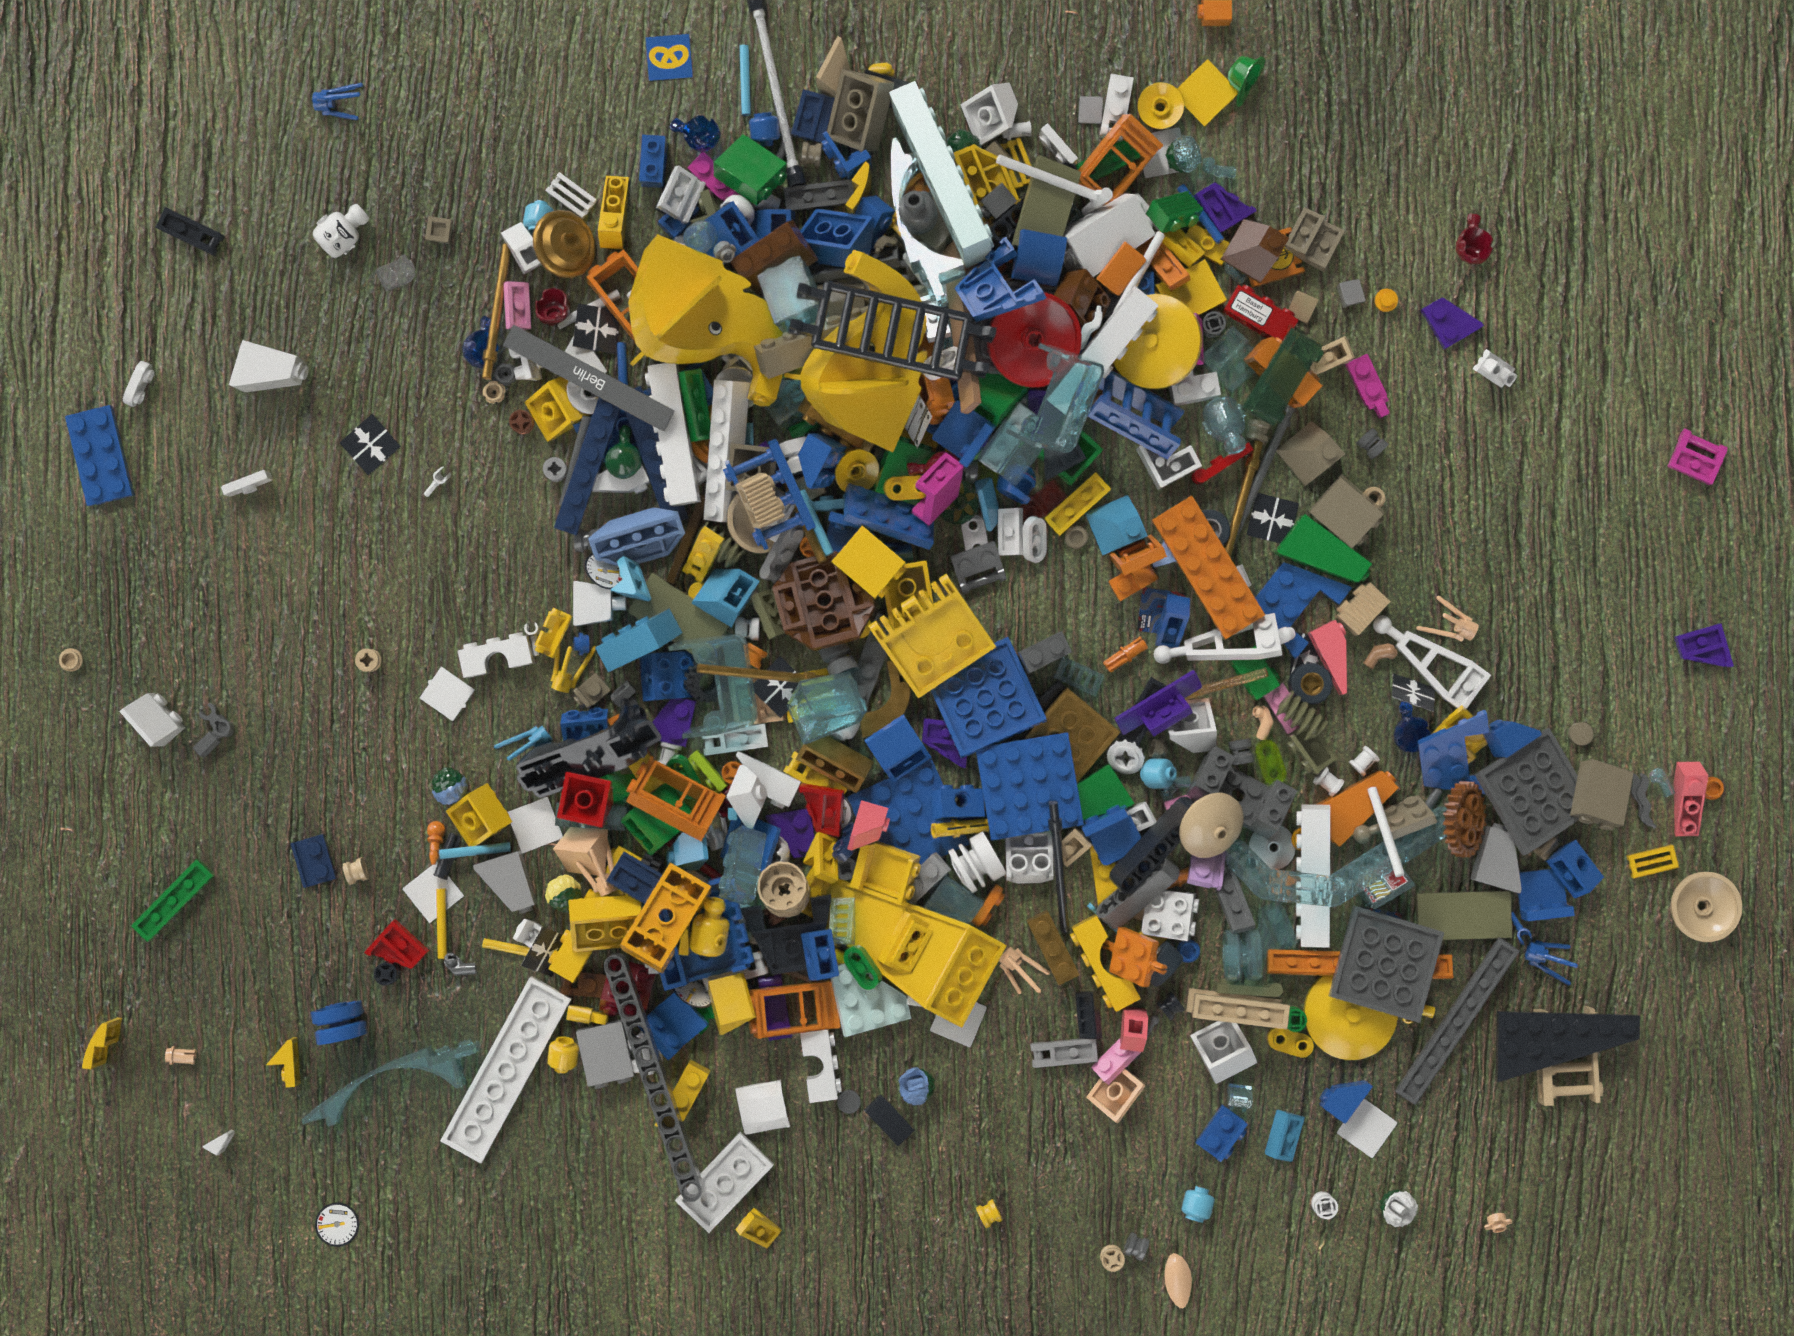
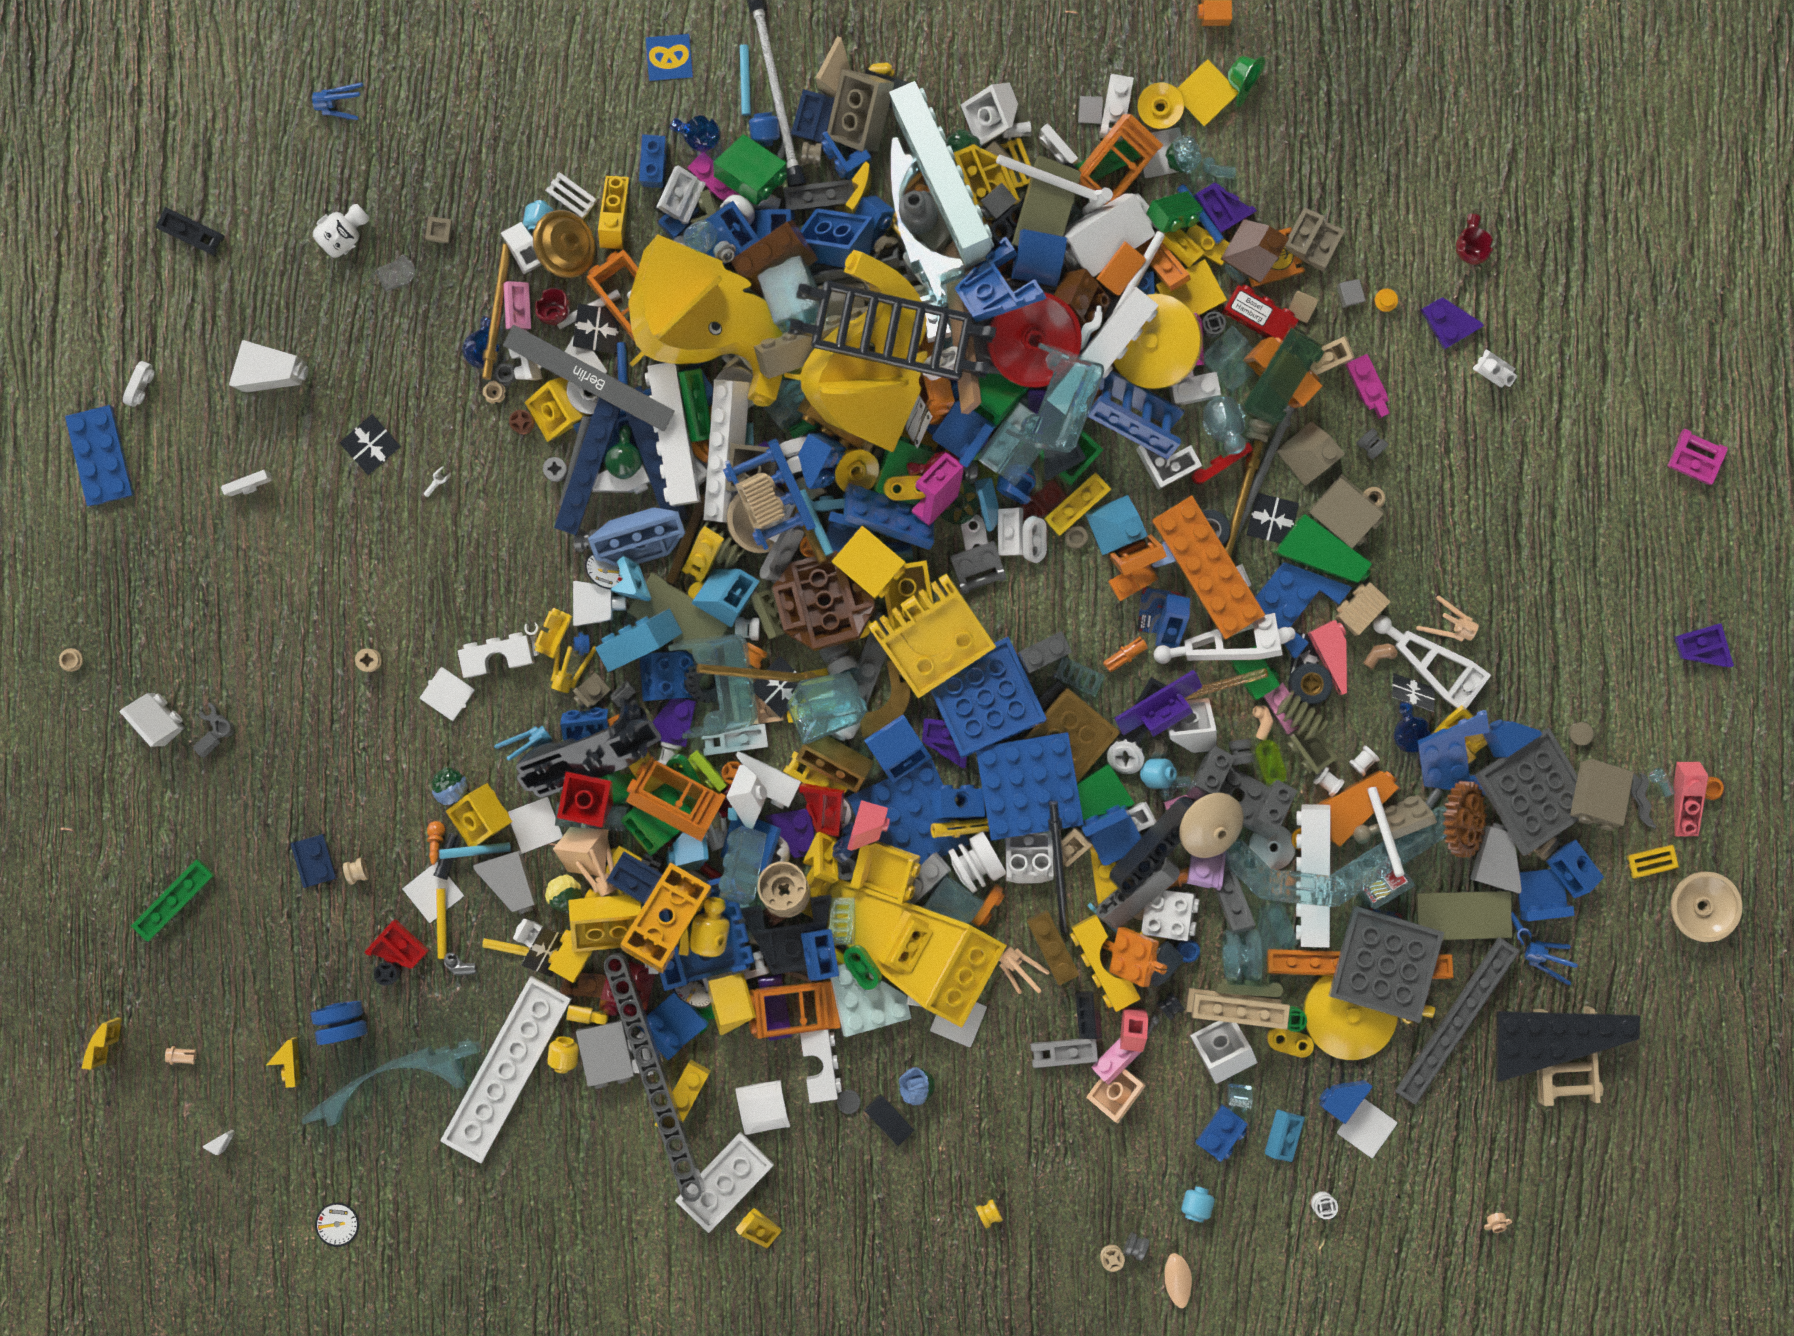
(1398, 1208): white piece -> none

